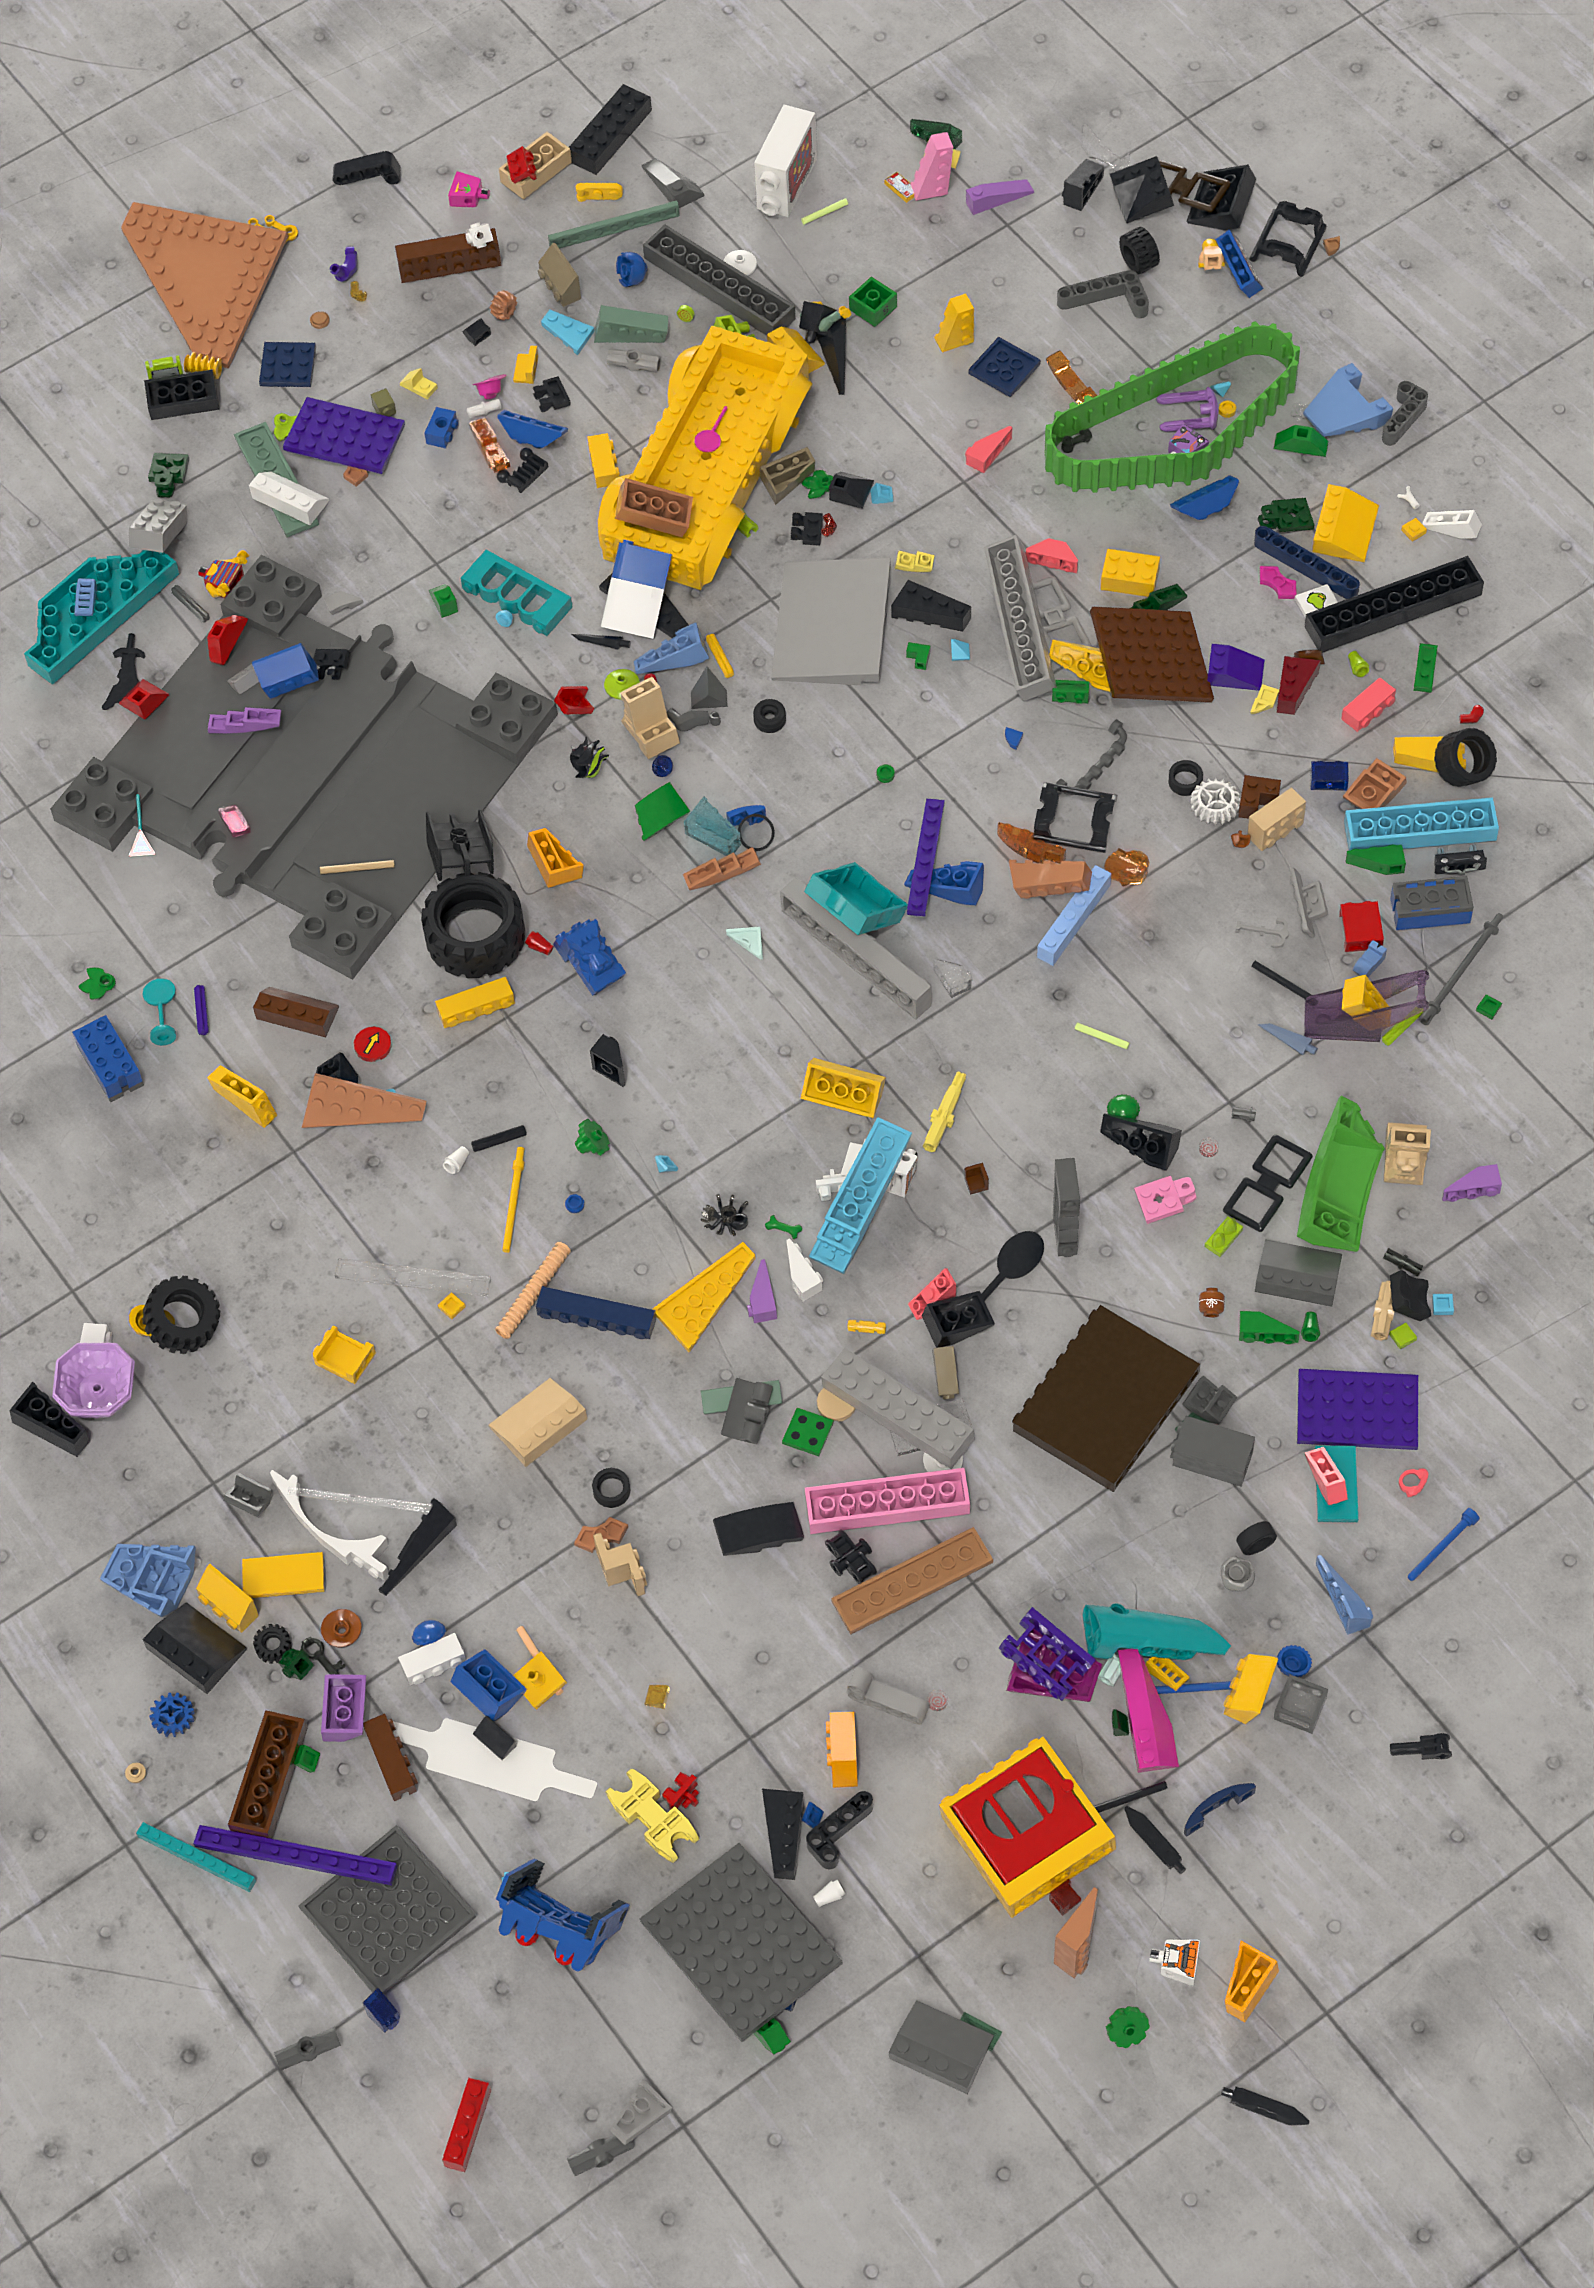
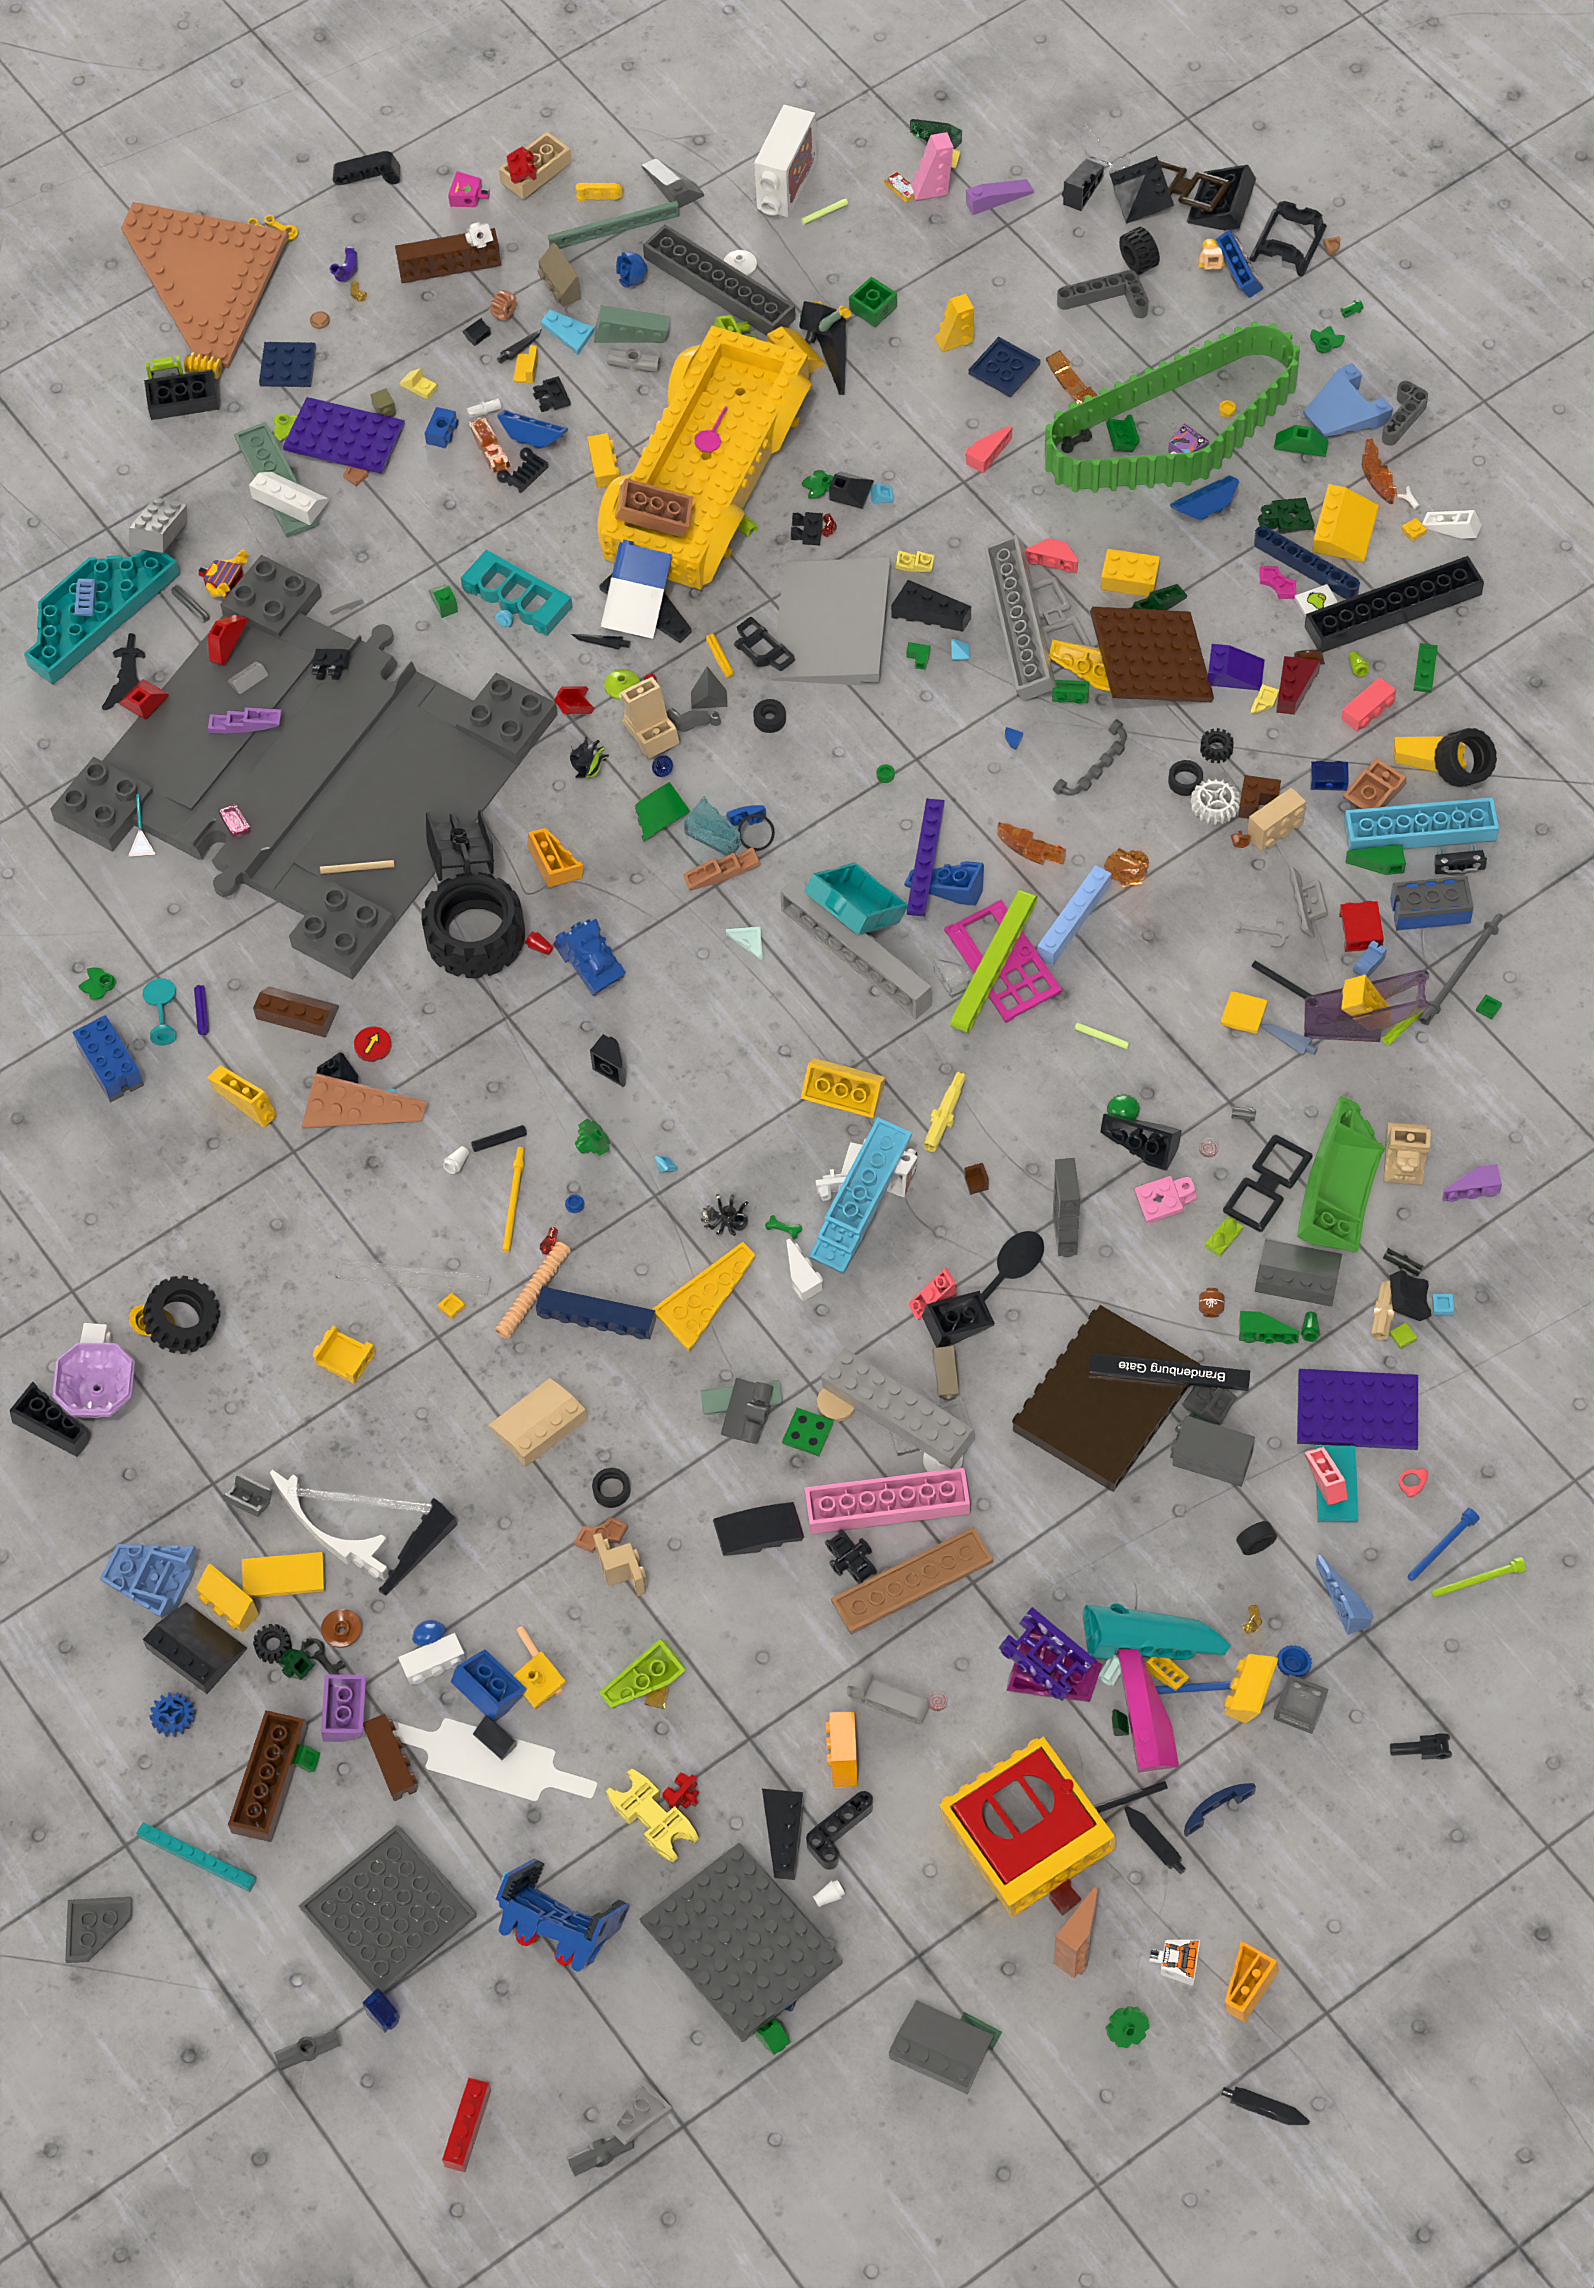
(93, 1924): none -> dark grey plate
(139, 1776): tan plate -> none
(166, 478): dark green plate -> none
(286, 670): slope -> none
(295, 1855): dark purple plate -> none
(475, 1002): yellow brick -> none
(490, 387): dark pink piece -> none
(515, 349): none -> black bar
(549, 1241): none -> clear red arm
(610, 129): black brick -> none
(649, 1672): none -> lime wedge
(681, 651): medium blue wedge -> none
(685, 313): lime tile -> none
(746, 643): none -> black bar
(761, 1298): medium lavender slope -> none
(787, 473): dark tan wedge -> none
(812, 1815): blue slope -> none
(866, 1326): yellow axle -> none
(993, 961): none -> lime beam
(1021, 955): none -> dark pink door
(1049, 878): nougat wedge -> none
(1099, 824): black piece -> none
(1123, 434): none -> green bracket
(1170, 1372): none -> black tile
(1208, 408): medium lavender piece -> none
(1216, 754): none -> black tyre
(1221, 388): medium azure slope -> none
(1237, 1574): light grey hair -> none
(1243, 1012): none -> yellow tile
(1255, 1620): none -> clear yellow arm
(1326, 339): none -> green plate
(1356, 306): none -> green pin
(1376, 474): none -> clear orange slope
(1473, 716): red arm -> none
(1516, 1566): none -> lime piece

